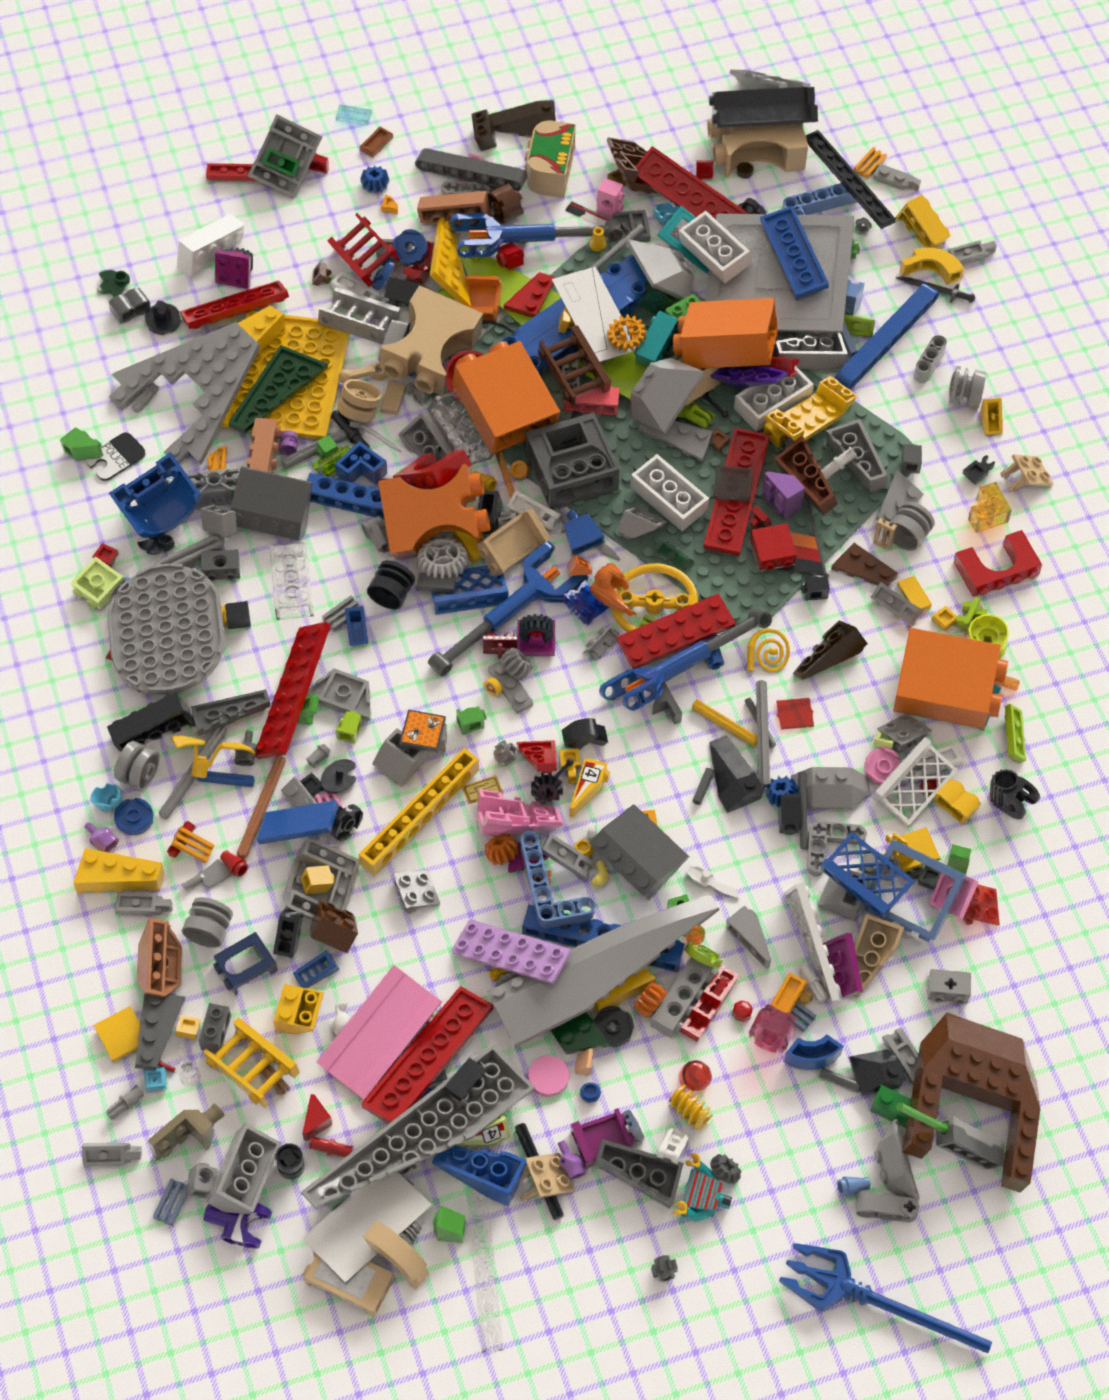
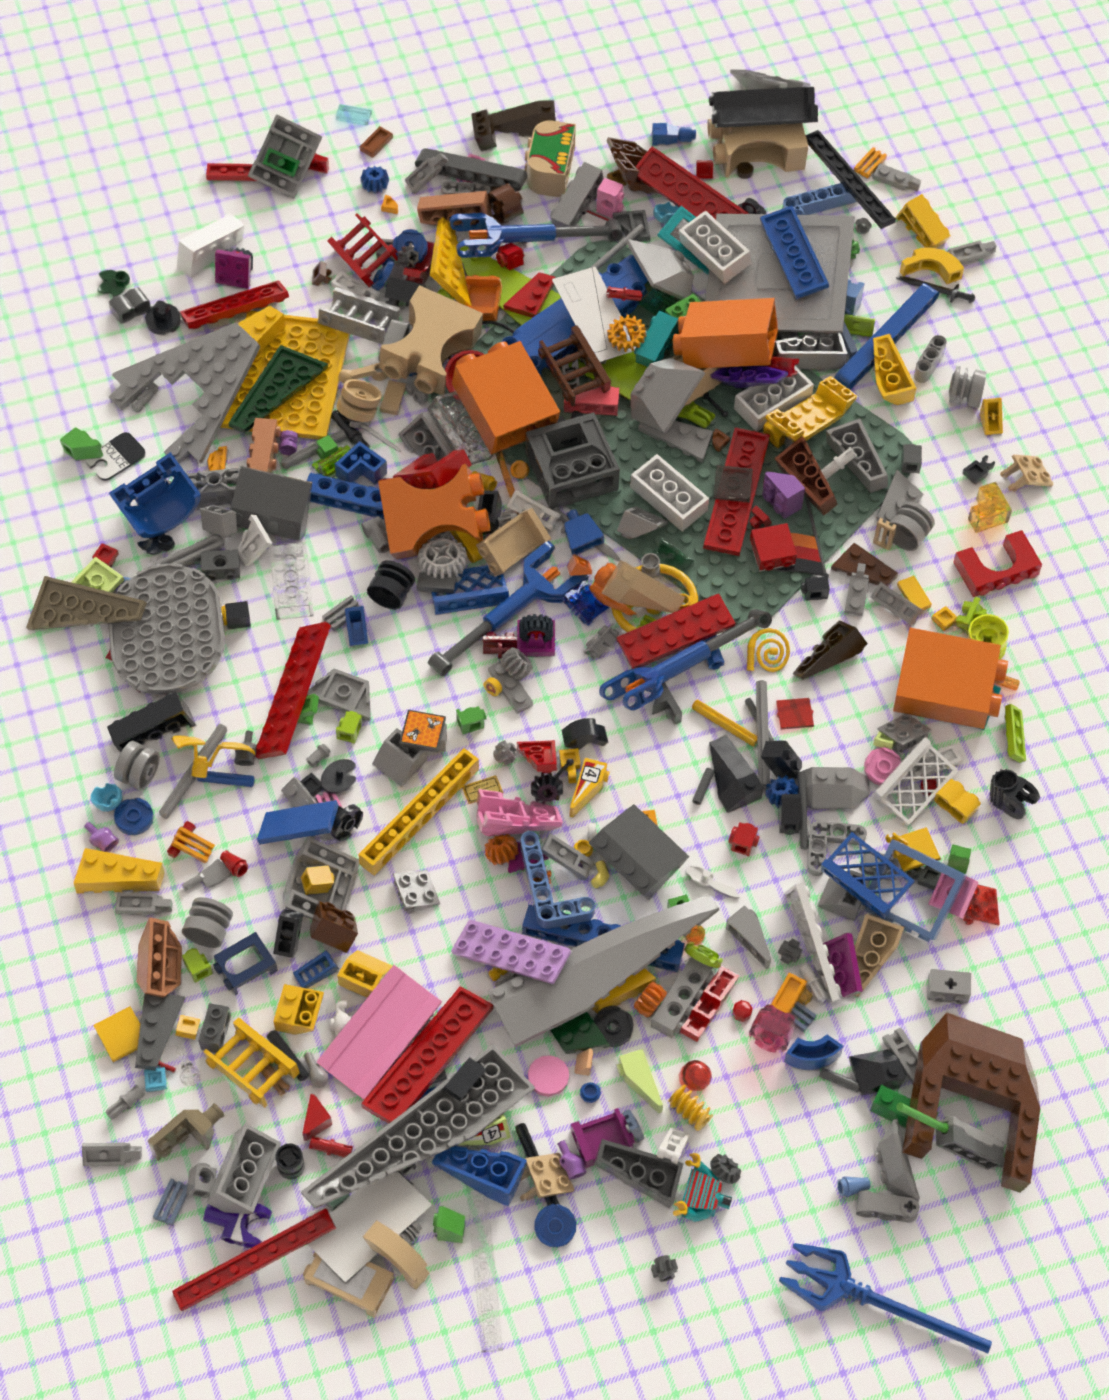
(72, 604): none -> dark tan wing
(197, 964): none -> lime brick
(228, 710): dark grey wing -> none
(253, 542): none -> white wing
(253, 1259): none -> red tile
(261, 807): nougat axle -> none
(275, 1038): none -> black axle
(317, 1075): none -> light grey piece
(362, 973): none -> yellow slope
(408, 256): none -> dark grey gear
(425, 172): none -> light grey hinge
(555, 1225): none -> blue tile
(565, 321): yellow tile -> none
(577, 196): none -> light grey wedge
(597, 240): yellow cone -> none
(623, 294): none -> red axle
(638, 589): none -> tan wedge
(638, 1076): none -> yellowish green slope
(650, 565): none -> light grey wheel
(669, 134): none -> blue piece
(744, 838): none -> red brick
(781, 759): none -> black piece
(790, 951): none -> dark grey gear
(857, 591): none -> light grey hinge
(891, 373): none -> yellow wedge

